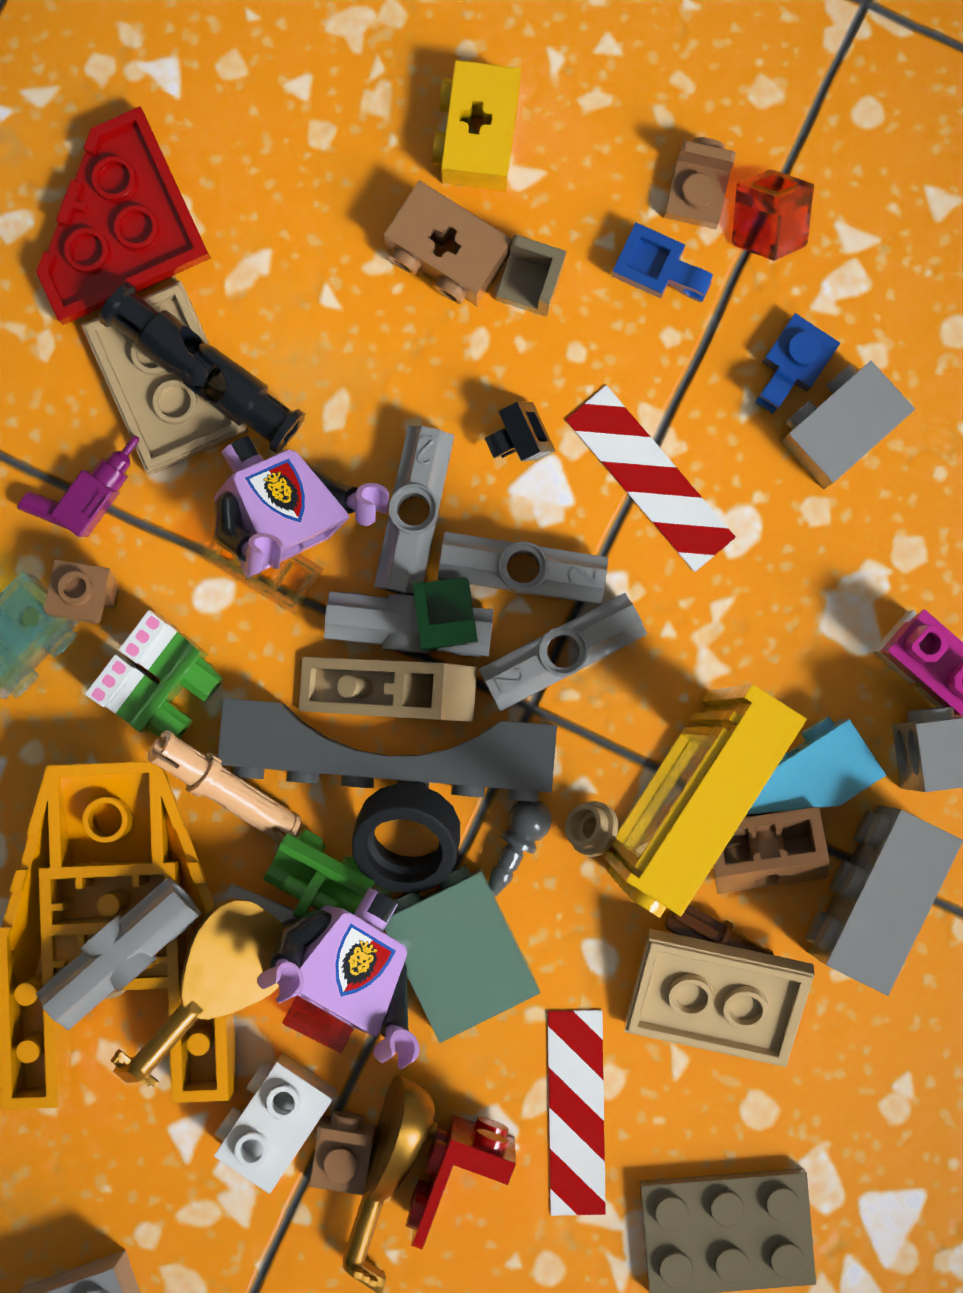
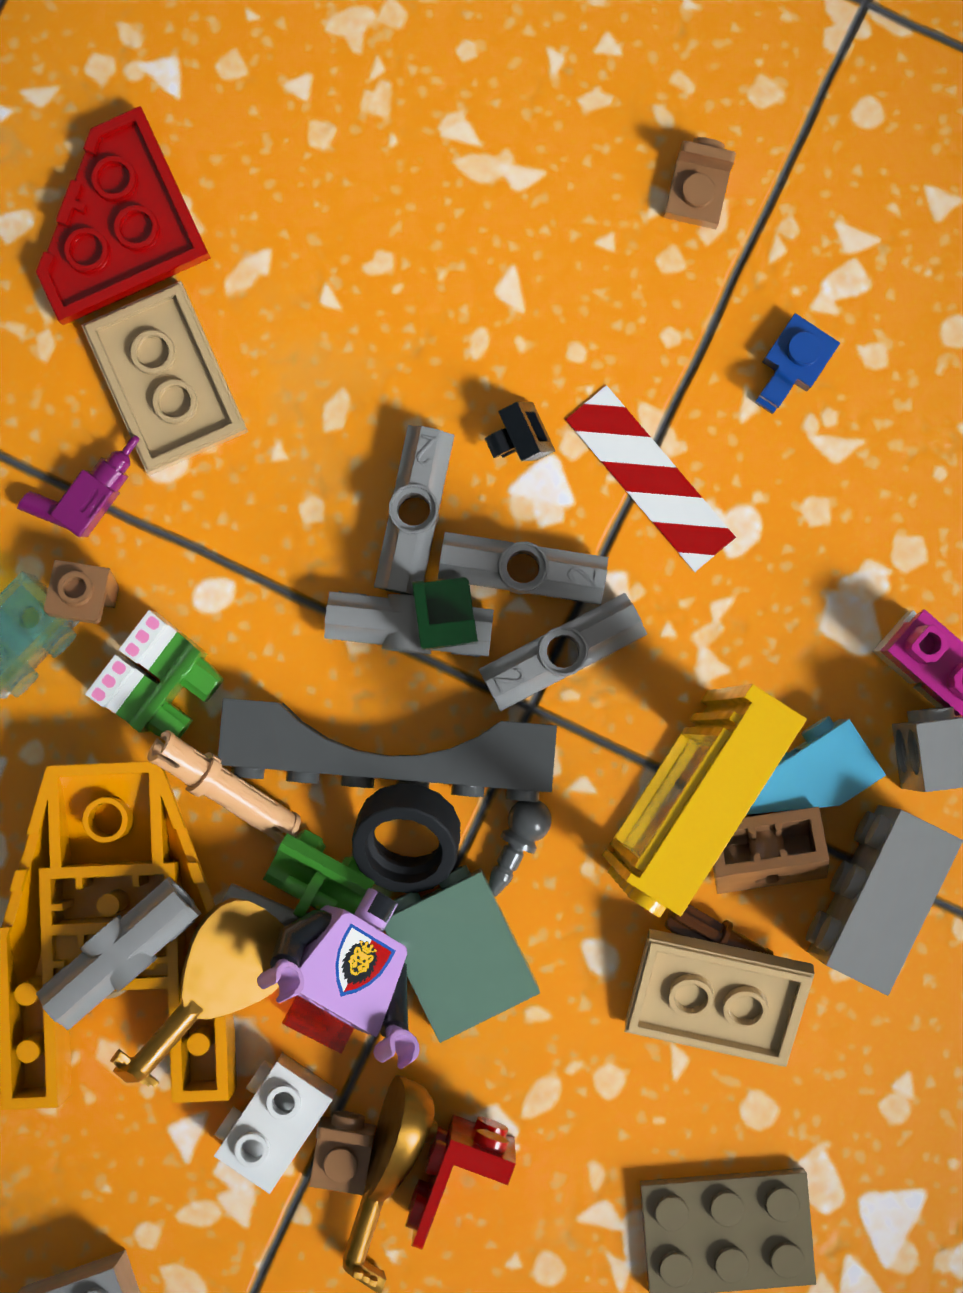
(183, 353): black piece -> none
(283, 506): lavender torso -> none
(296, 593): clear yellow slope -> none
(388, 688): tan slope -> none
(434, 218): medium nougat brick -> none
(486, 94): yellow brick -> none
(531, 275): dark tan panel -> none
(576, 1112): sticker -> none
(592, 828): tan plate -> none
(653, 262): blue plate -> none
(772, 214): clear red panel -> none
(847, 424): light grey brick -> none

